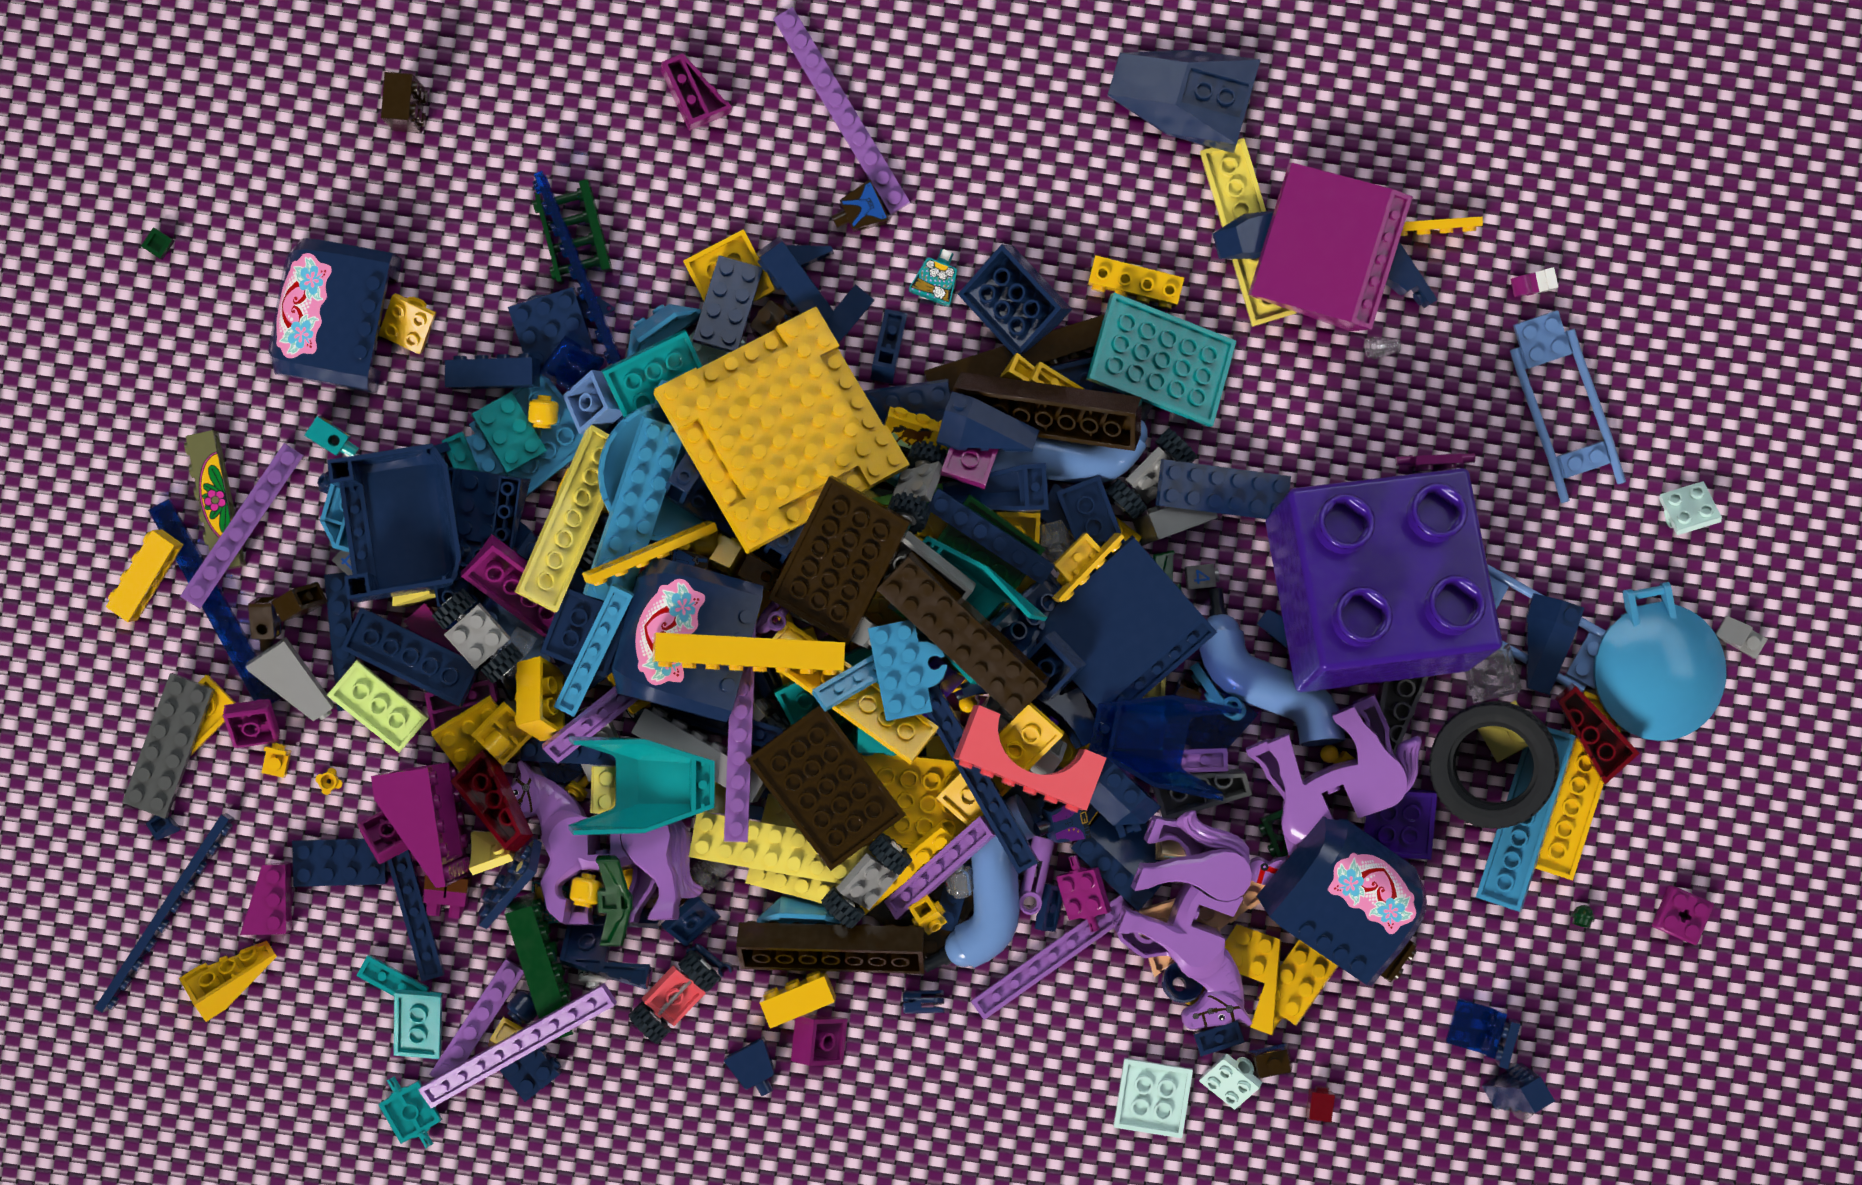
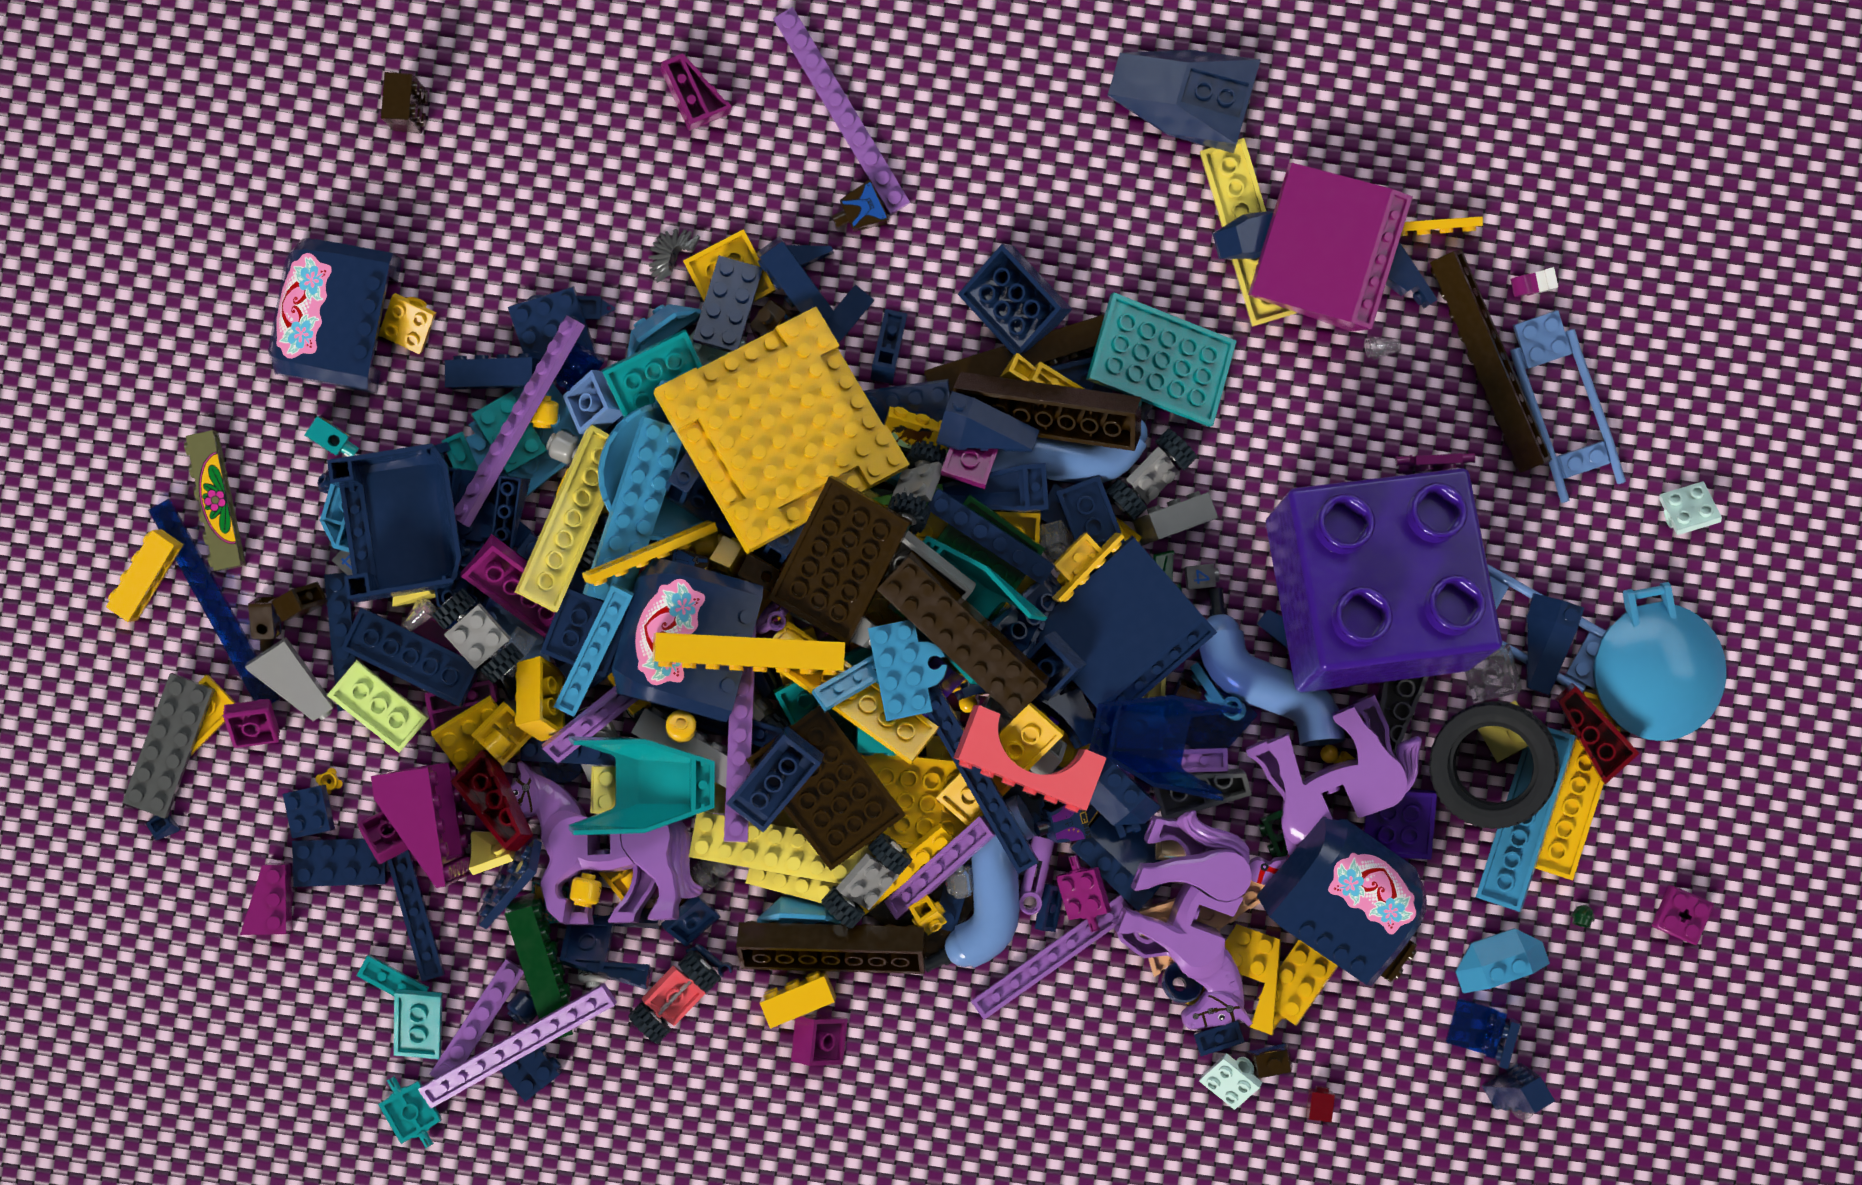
(157, 243): dark green plate -> none
(160, 921): dark blue plate -> none
(219, 984): yellow wedge -> none
(241, 526): medium lavender plate -> none
(276, 760): yellow bracket -> none
(308, 811): none -> dark blue plate
(419, 614): none -> clear cone
(453, 895): magenta hips -> none
(504, 1029): yellow bracket -> none
(518, 420): none -> medium lavender plate
(562, 446): none -> light grey head
(576, 269): clear blue plate -> none
(577, 789): yellow plate -> none
(595, 238): dark green fence -> none
(613, 900): dark green plate -> none
(669, 251): none -> dark grey hair
(681, 726): none -> yellow head
(752, 1066): dark blue torso -> none
(775, 779): none -> dark blue slope
(915, 1001): dark blue arm -> none
(936, 279): torso -> none
(1135, 281): yellow brick -> none
(1153, 1098): light aqua plate -> none
(1220, 489): dark blue plate -> none
(1490, 361): none -> dark brown brick
(1500, 960): none -> dark azure wedge
(1741, 636): light grey slope -> none

